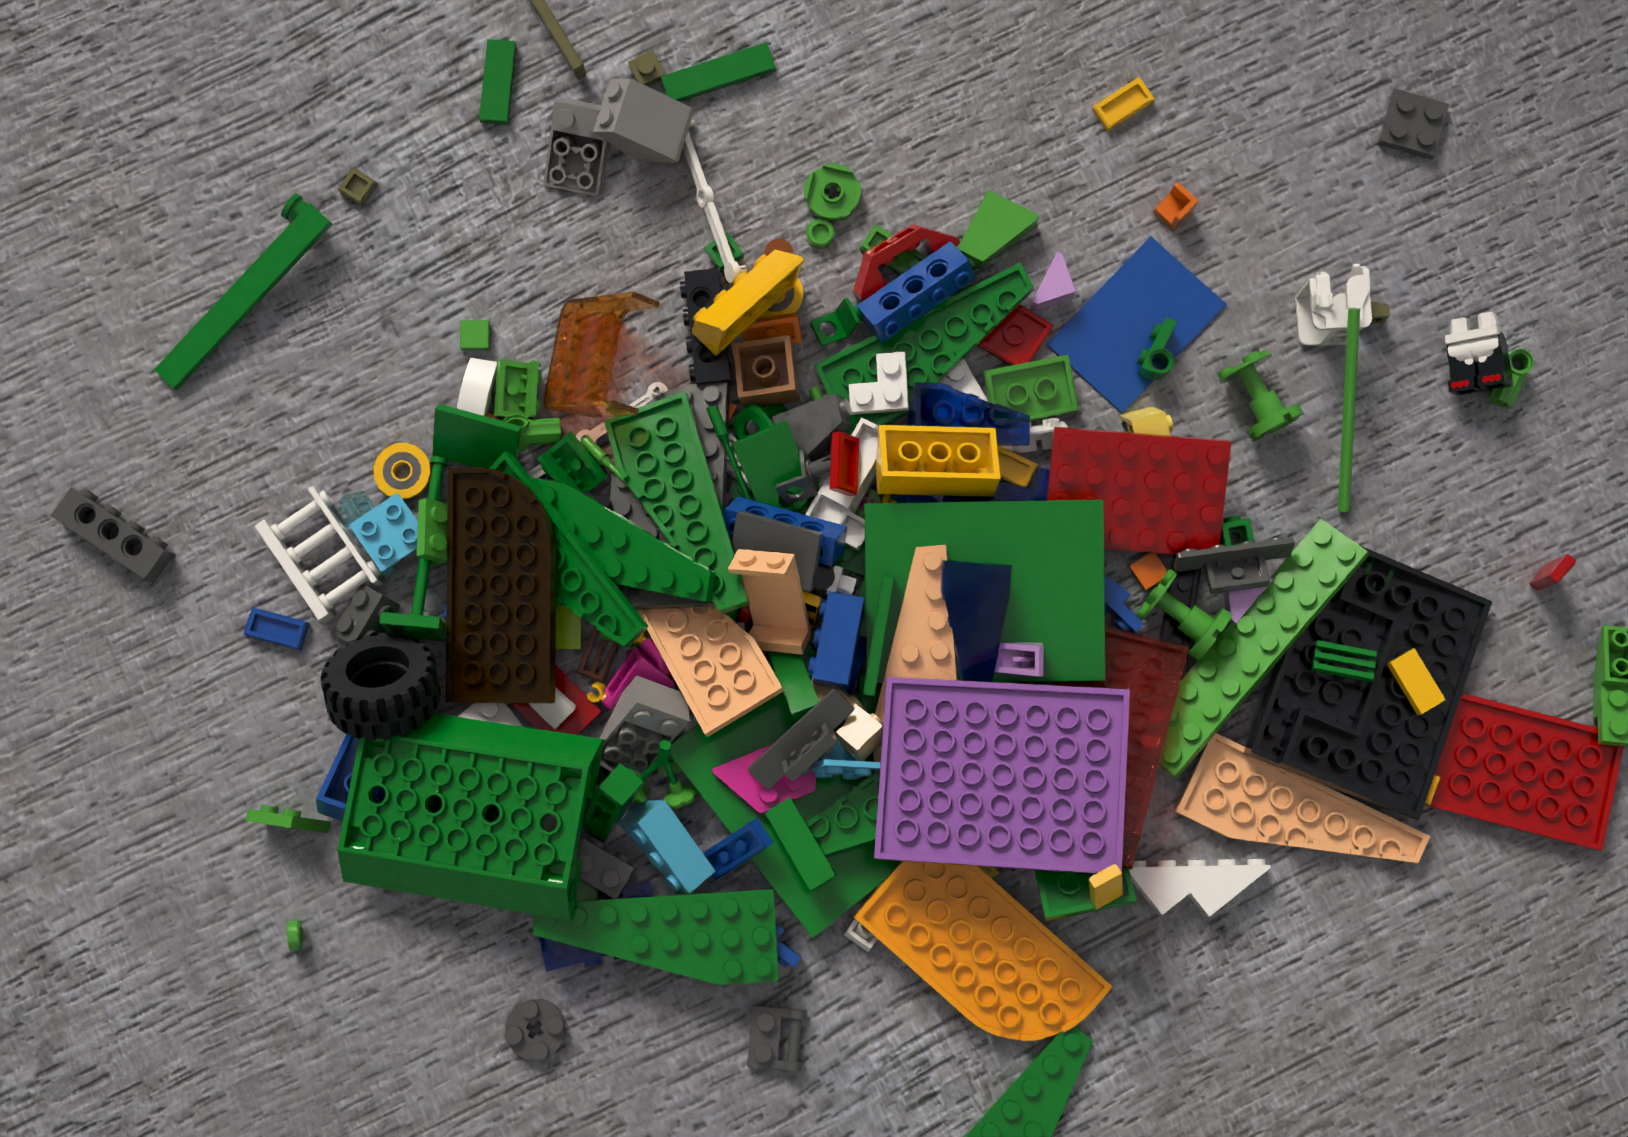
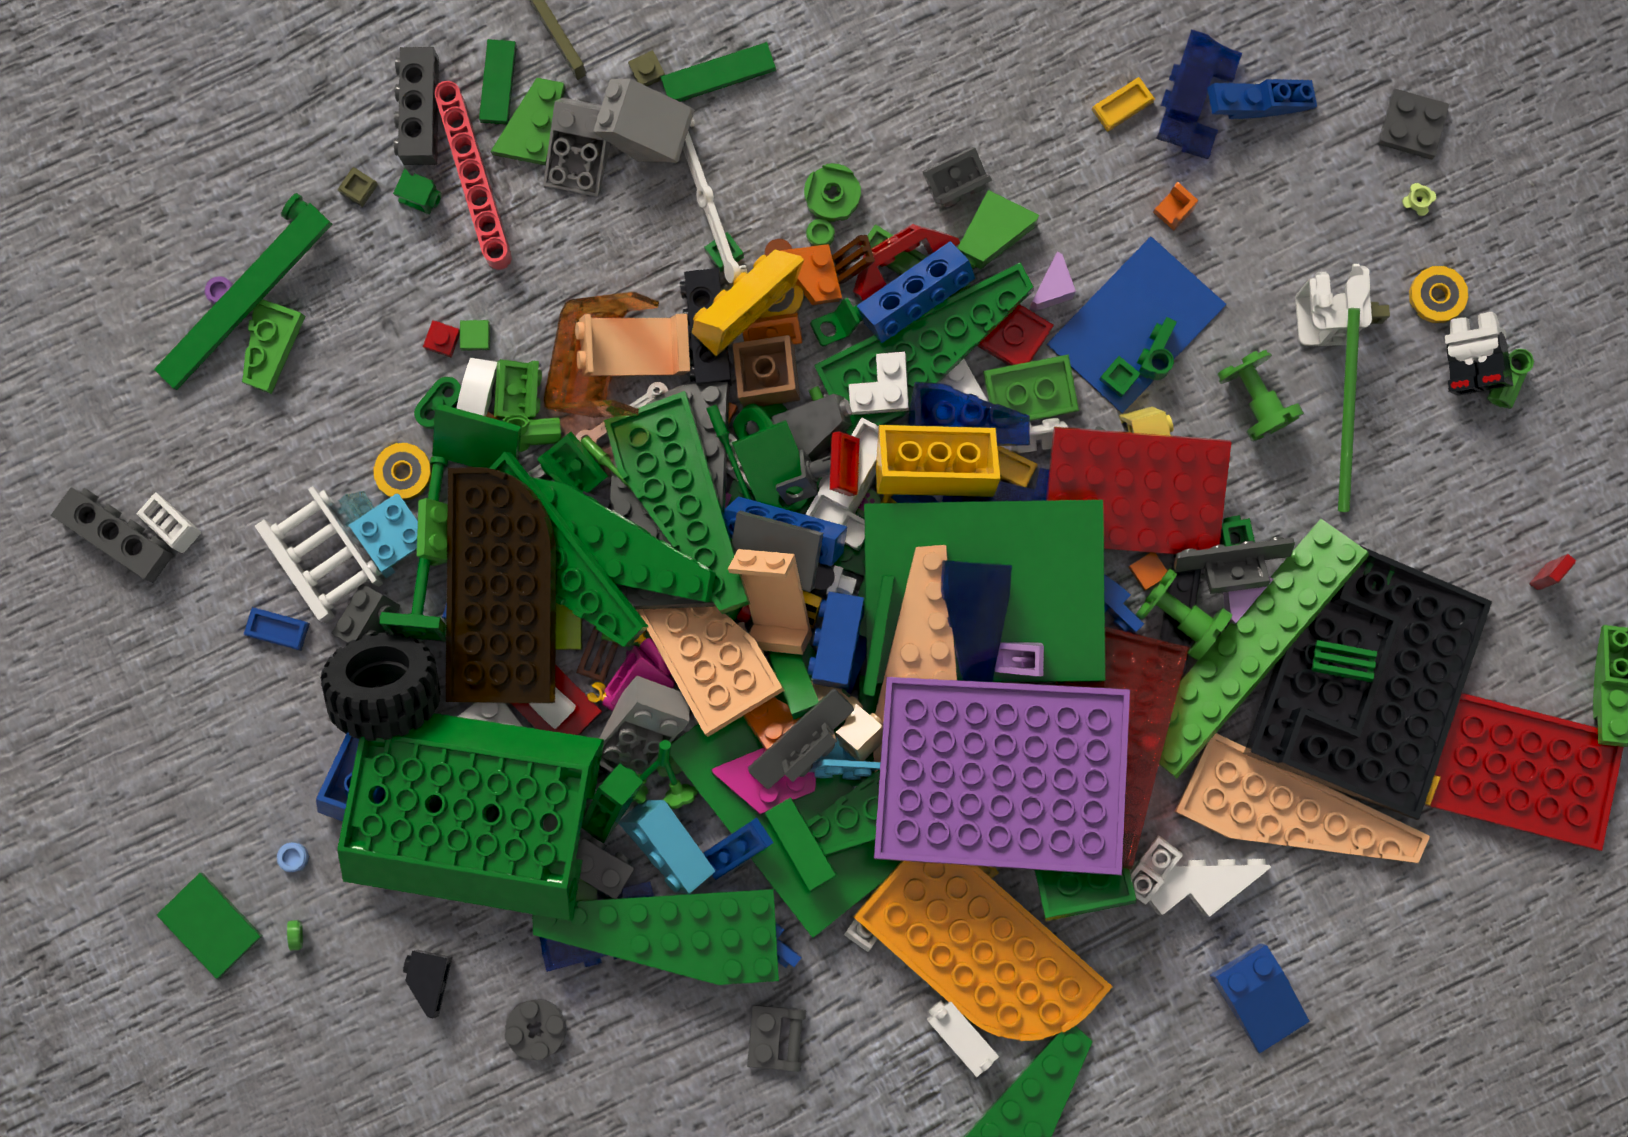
(182, 534): none -> white slope
(209, 925): none -> green tile
(217, 288): none -> medium lavender tile
(270, 342): none -> bright green wing
(289, 819): bright green wing -> none
(292, 857): none -> light blue tile
(417, 192): none -> green window
(424, 147): none -> dark grey brick
(427, 979): none -> black slope
(434, 397): none -> green plate
(441, 339): none -> red plate
(467, 163): none -> coral beam
(530, 127): none -> bright green wing
(633, 346): none -> light nougat panel
(770, 721): none -> orange wing
(817, 274): none -> orange wing
(846, 275): none -> reddish brown tile
(956, 177): none -> dark grey bracket
(962, 1037): none -> white brick
(1105, 886): yellow tile -> none
(1120, 376): none -> green plate
(1153, 868): none -> white slope
(1183, 104): none -> clear blue bracket
(1260, 997): none -> blue slope
(1261, 100): none -> blue slope
(1416, 681): yellow tile -> none
(1425, 193): none -> yellowish green plate
(1450, 283): none -> yellow tile

